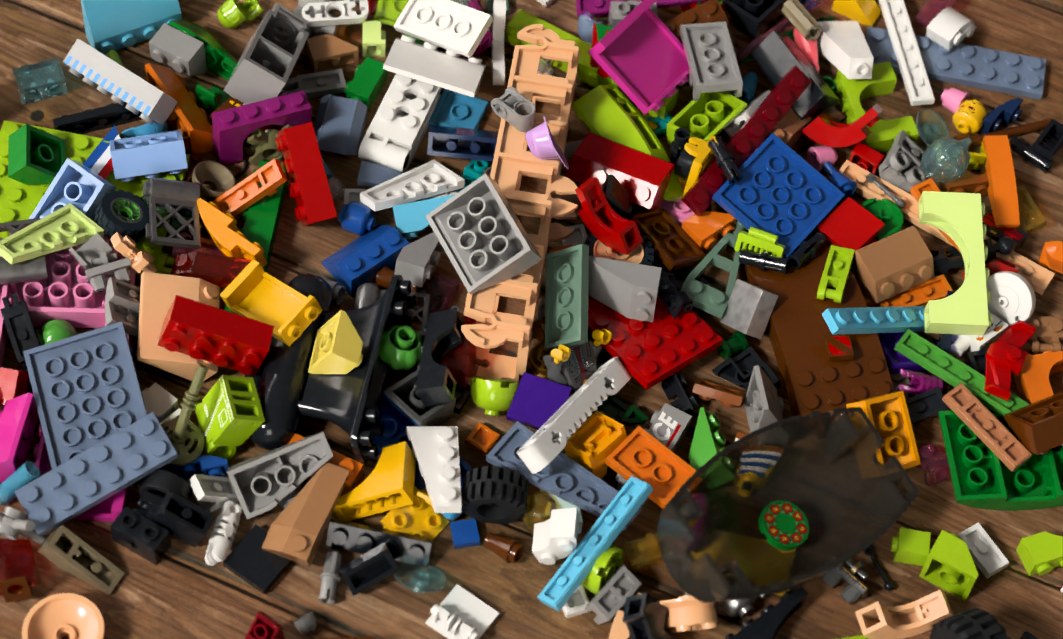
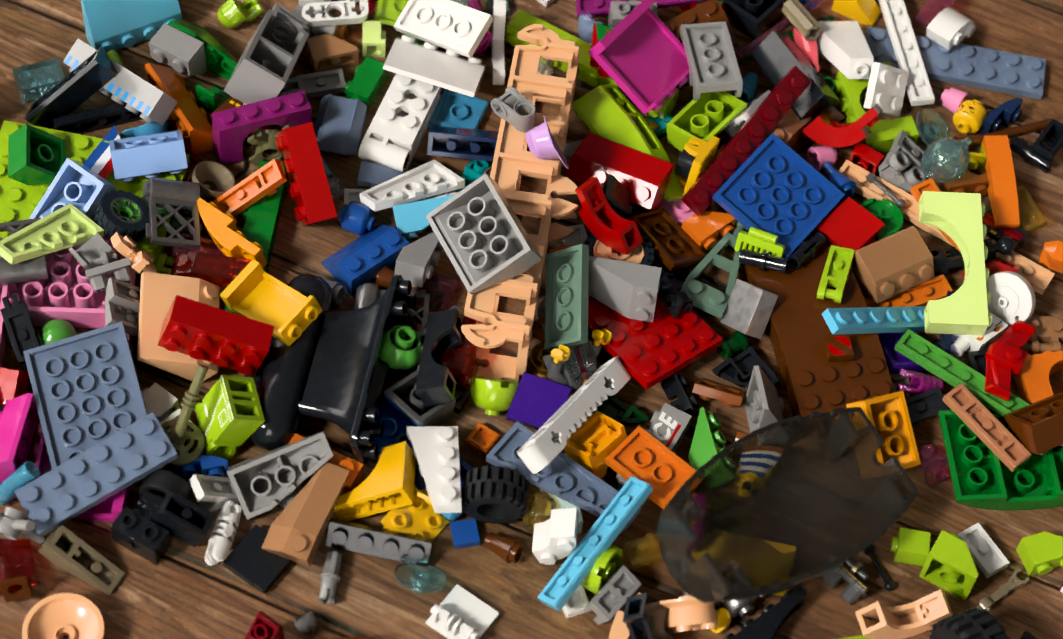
(72, 90): none -> black slope
(336, 347): light yellow slope -> none
(368, 569): black piece -> none
(681, 138): black pin -> none
(724, 620): none -> yellow piece
(725, 160): black pin -> none
(783, 525): tile -> none
(886, 88): none -> white plate
(1014, 583): none -> dark tan piece

